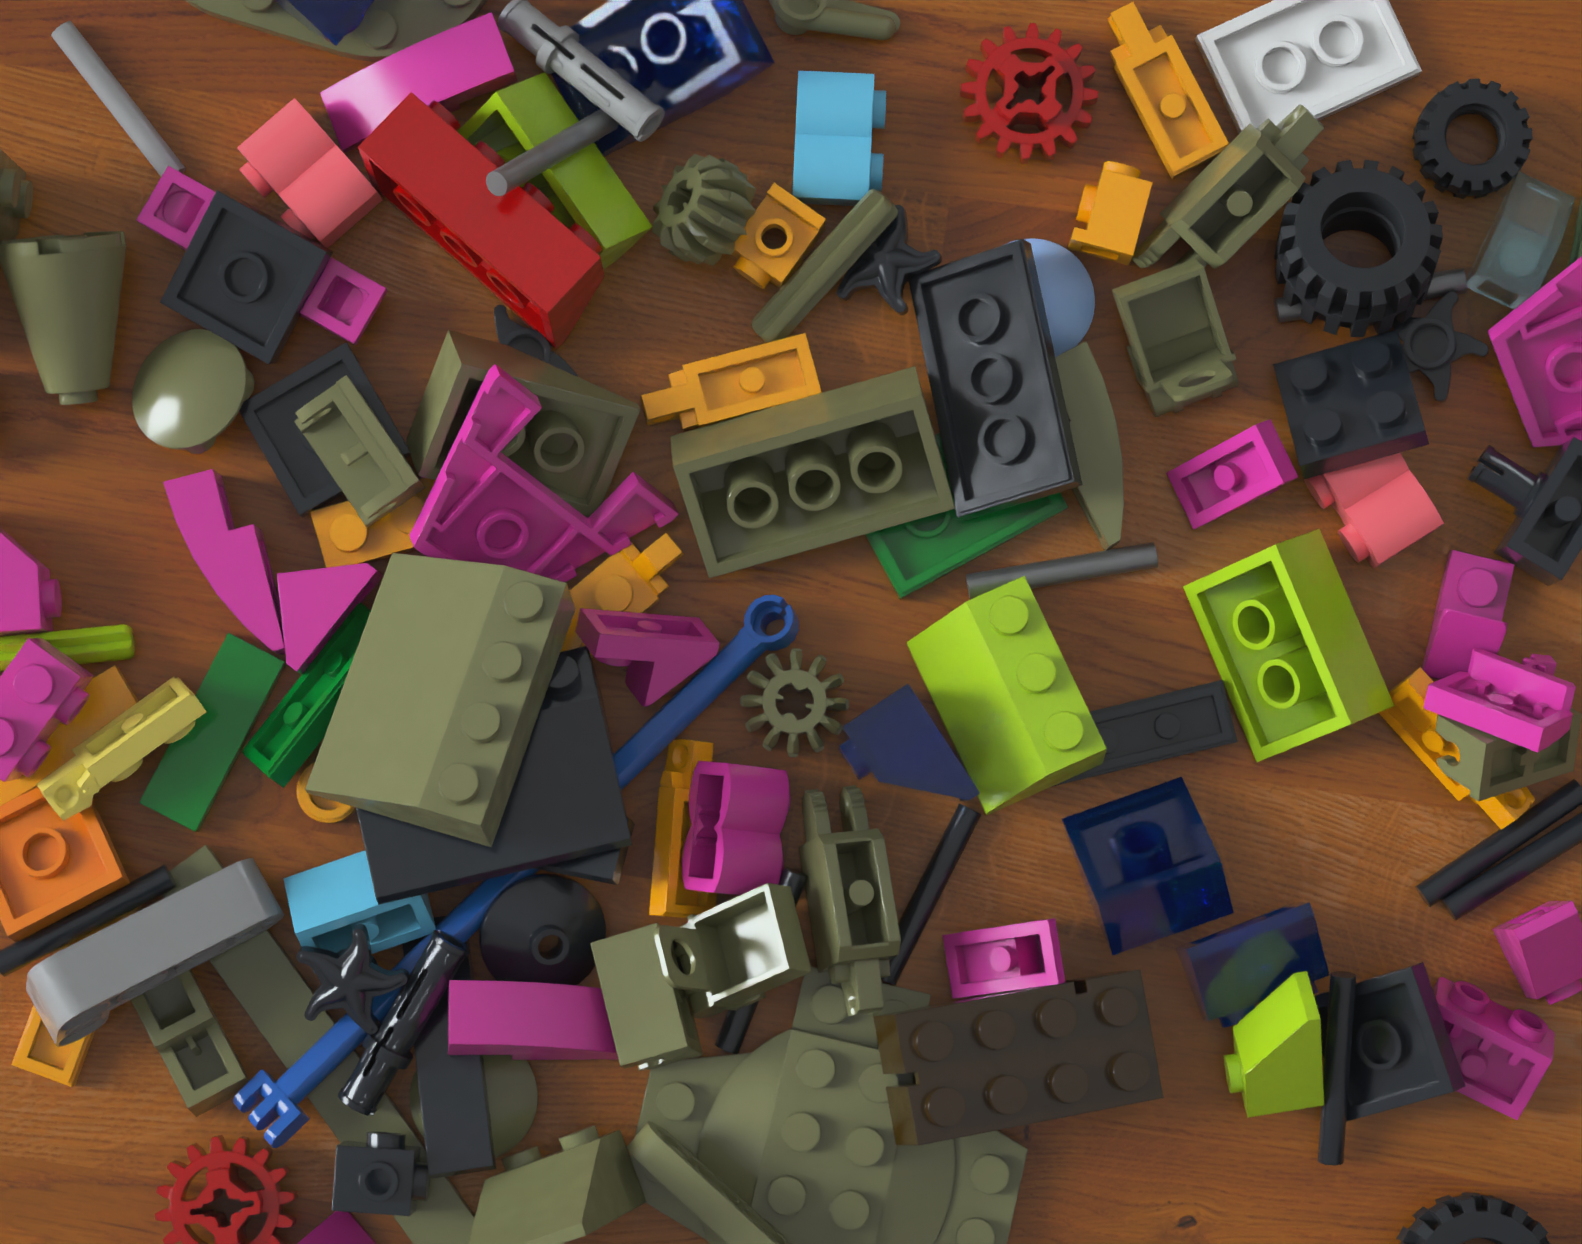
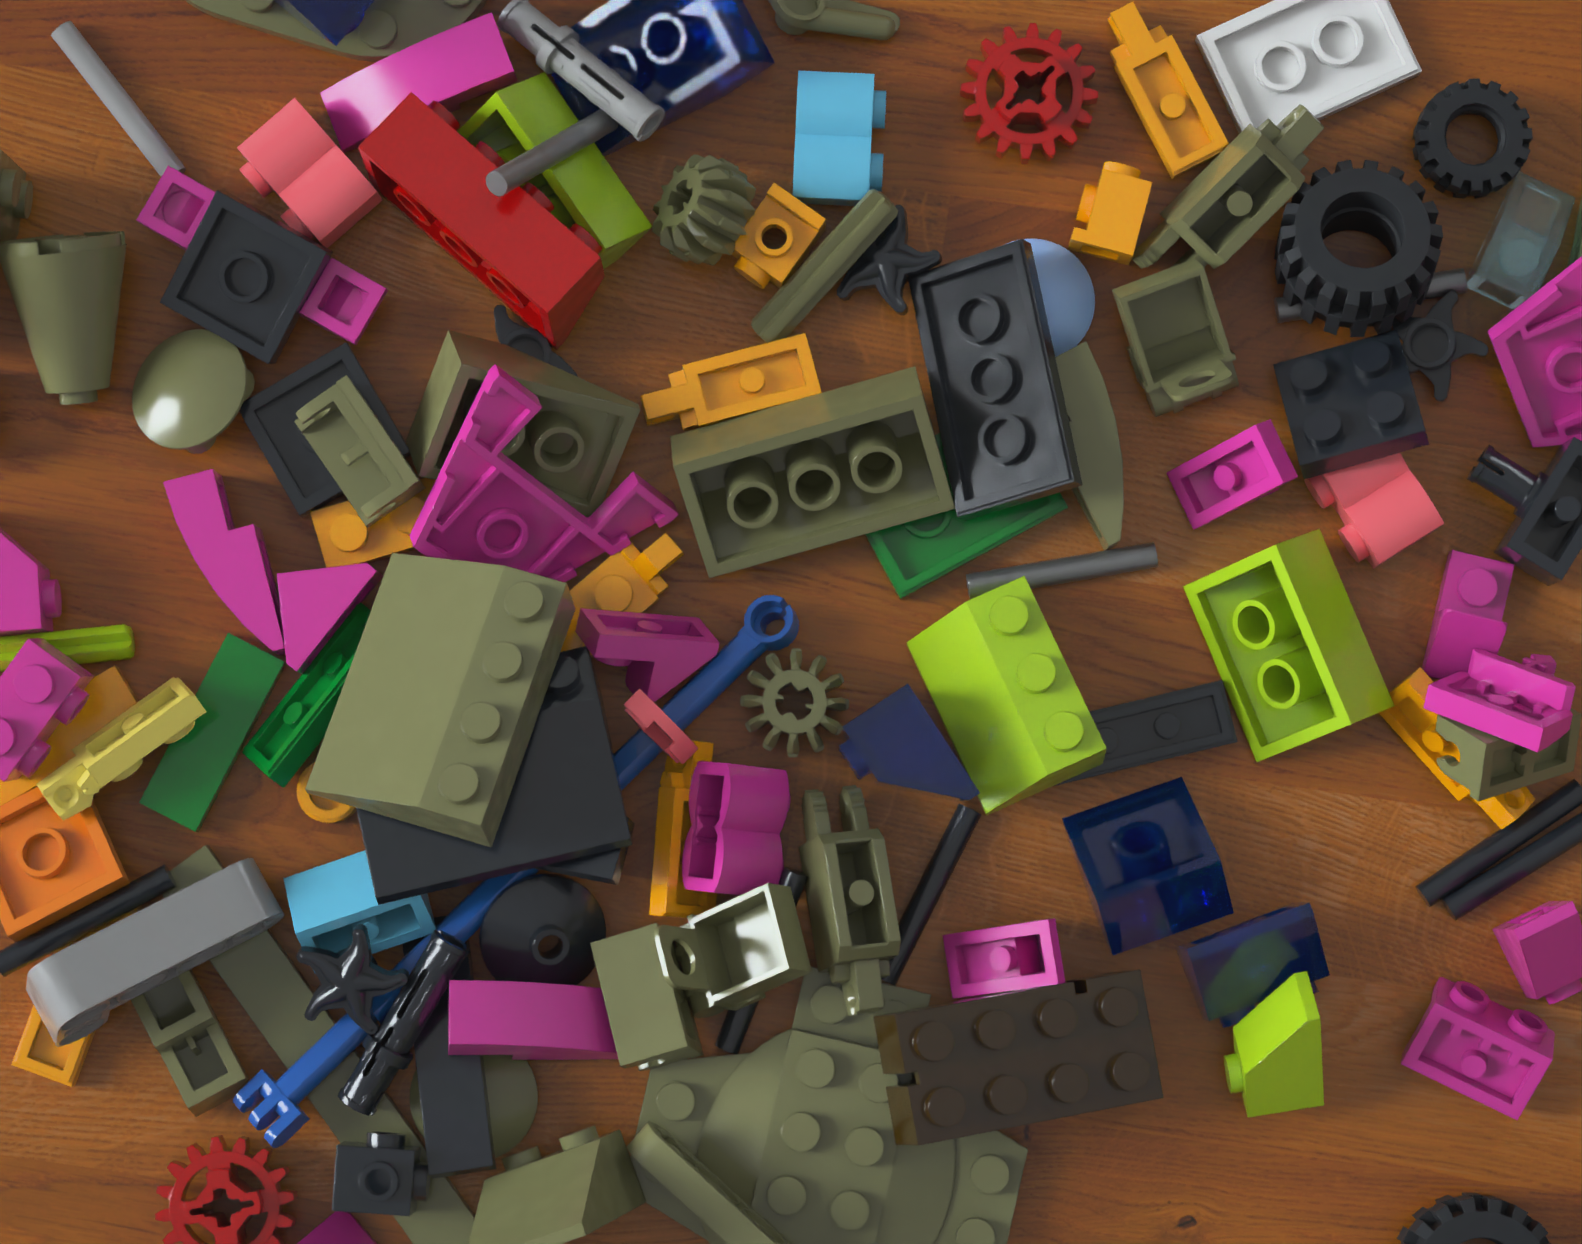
(659, 727): none -> coral tile
(1337, 1067): black bar -> none
(1397, 1043): black plate -> none

